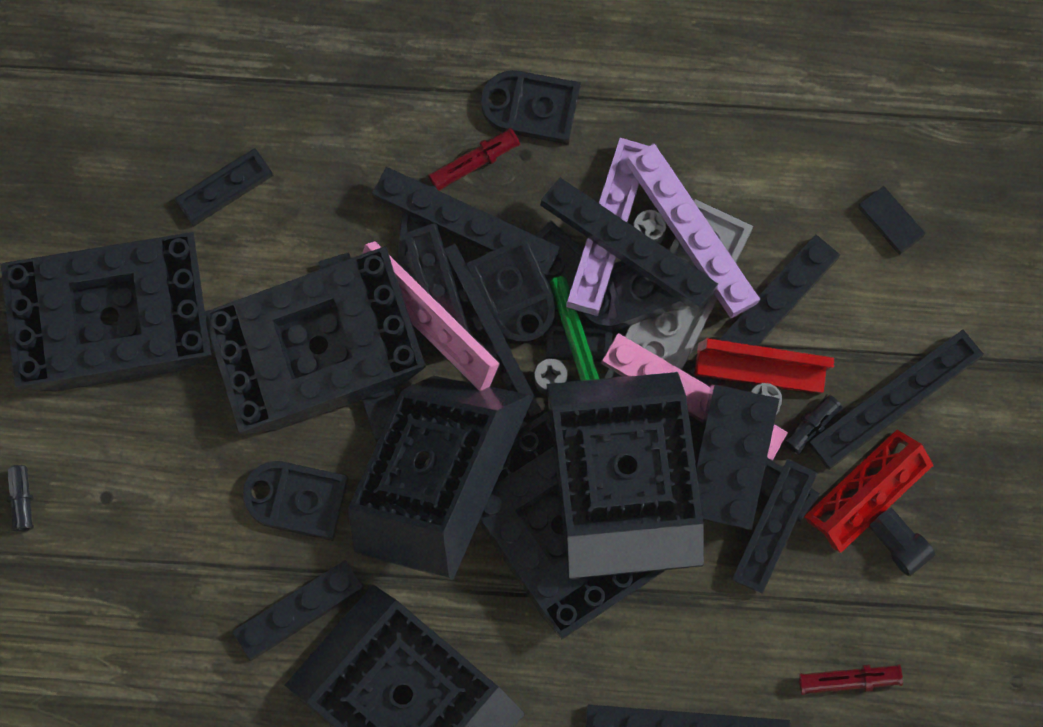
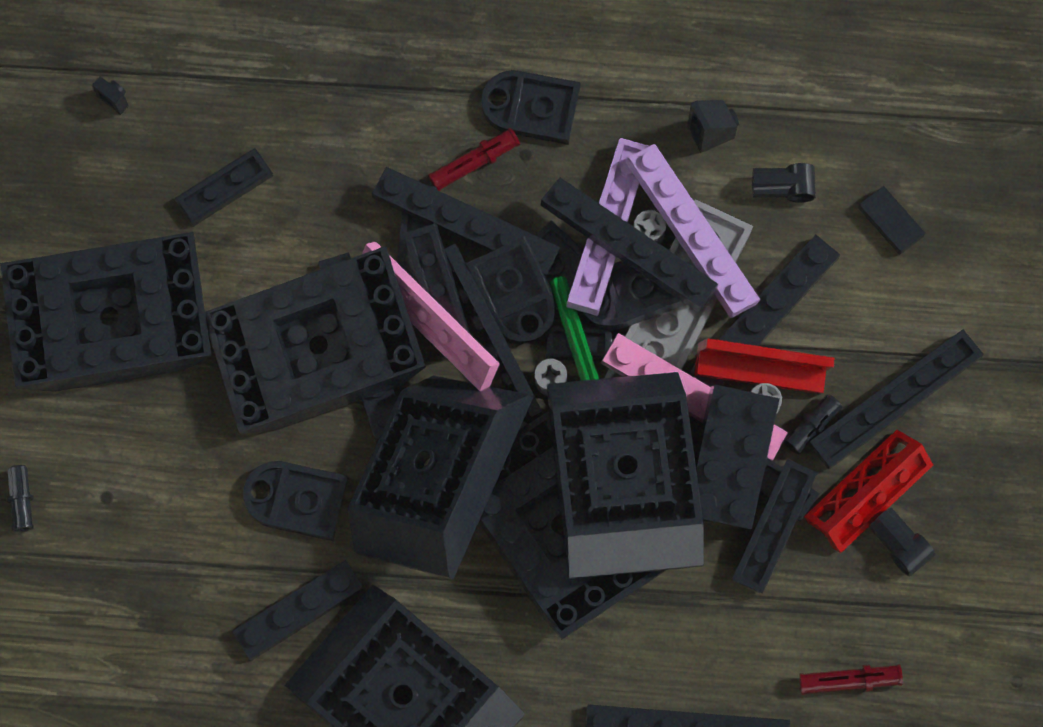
(111, 94): none -> black plate
(711, 123): none -> black slope
(793, 182): none -> black piece

